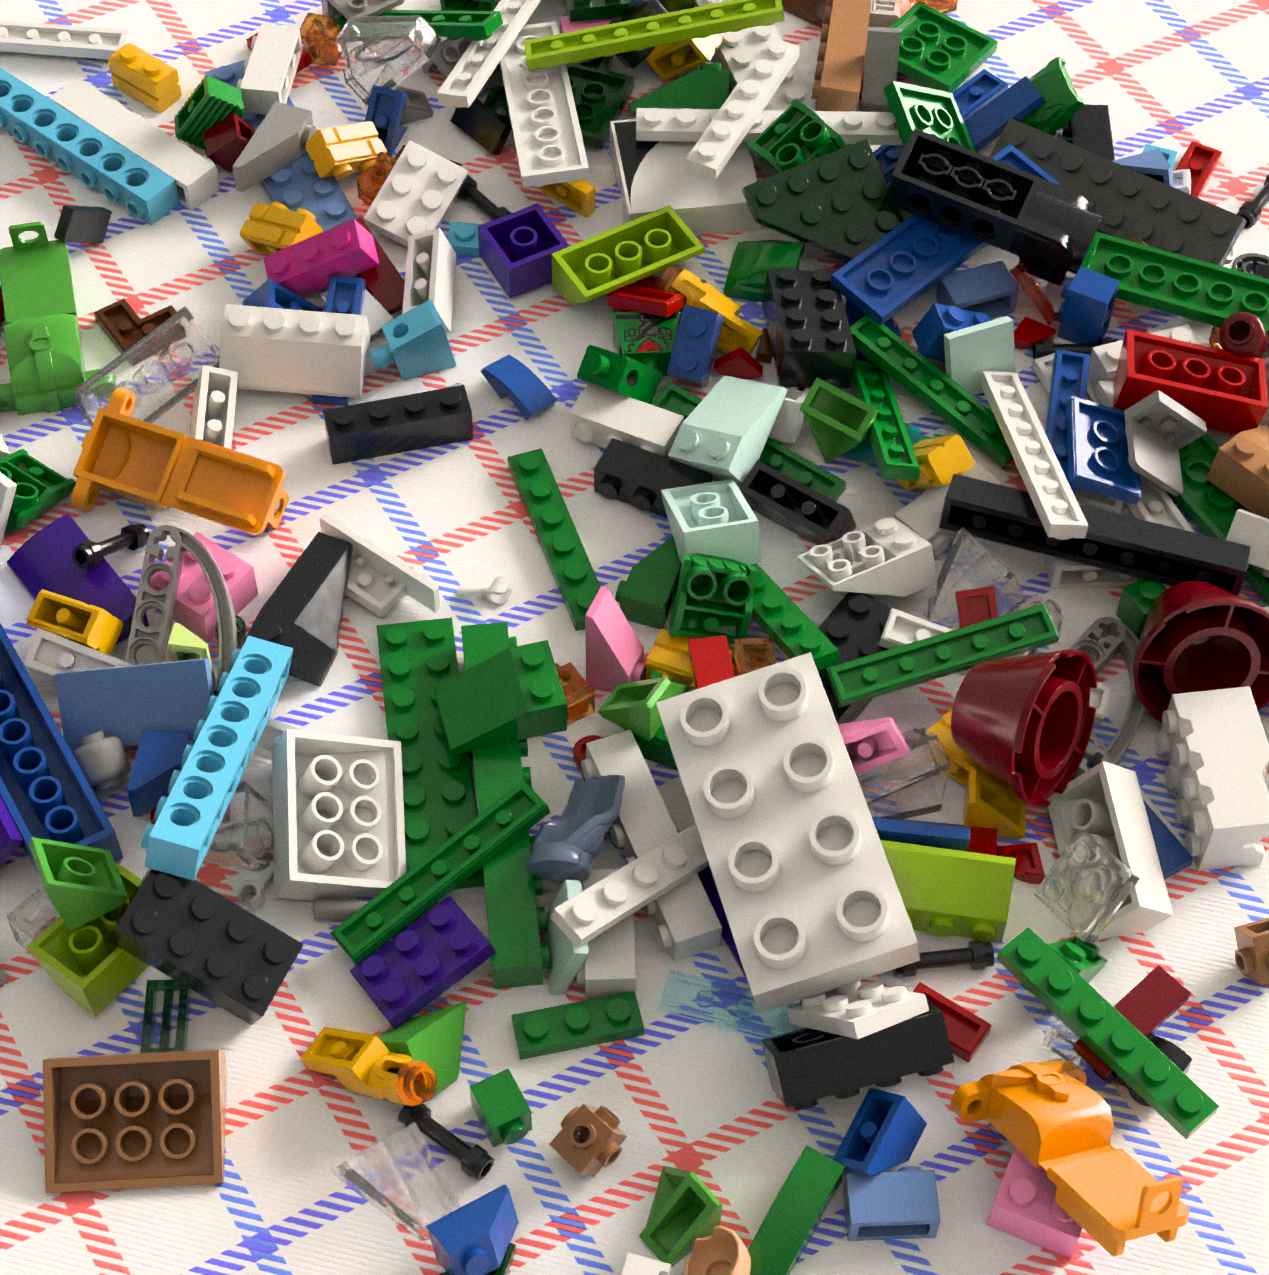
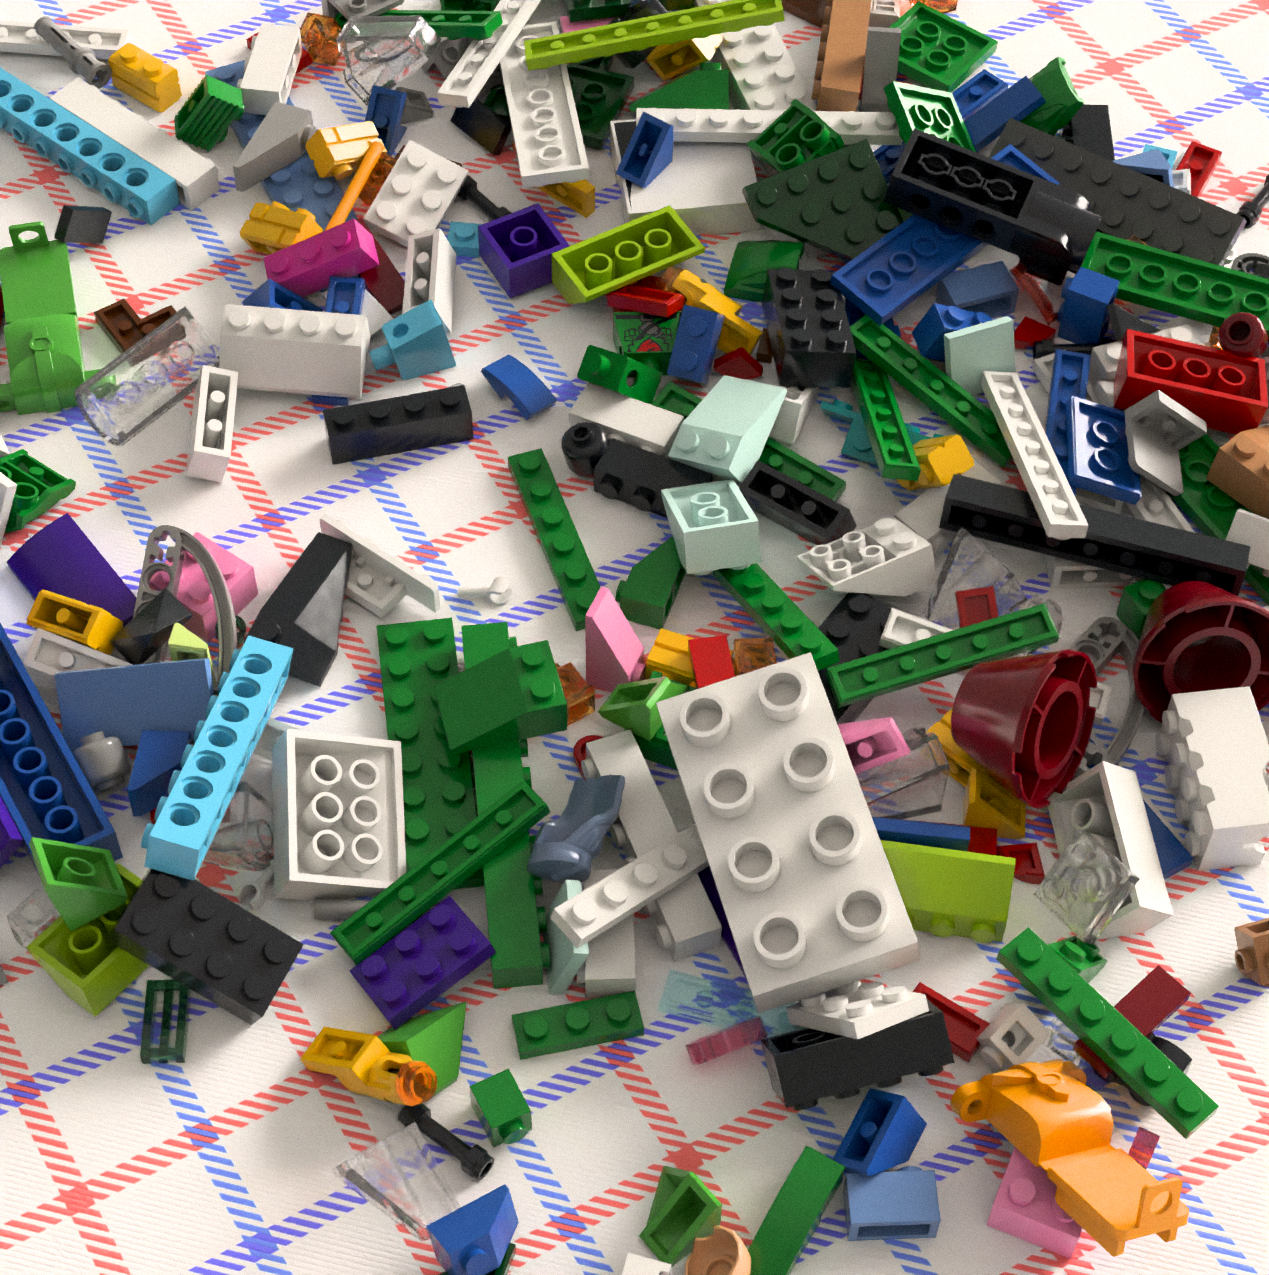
(80, 59): none -> light grey pin
(91, 553): black bar -> none
(134, 1120): medium nougat slope -> none
(150, 628): none -> black slope
(175, 471): light orange piece -> none
(227, 140): dark red brick -> none
(356, 185): none -> light orange bar
(584, 449): none -> black head
(589, 1139): medium nougat brick -> none
(647, 151): none -> blue slope
(713, 597): green slope -> none
(726, 1040): none -> clear pink beam
(742, 108): white plate -> none
(836, 419): bright green slope -> none
(978, 955): black bar -> none
(1024, 1036): none -> white brick
(1123, 320): none -> black slope
(1143, 1147): none -> clear pink beam

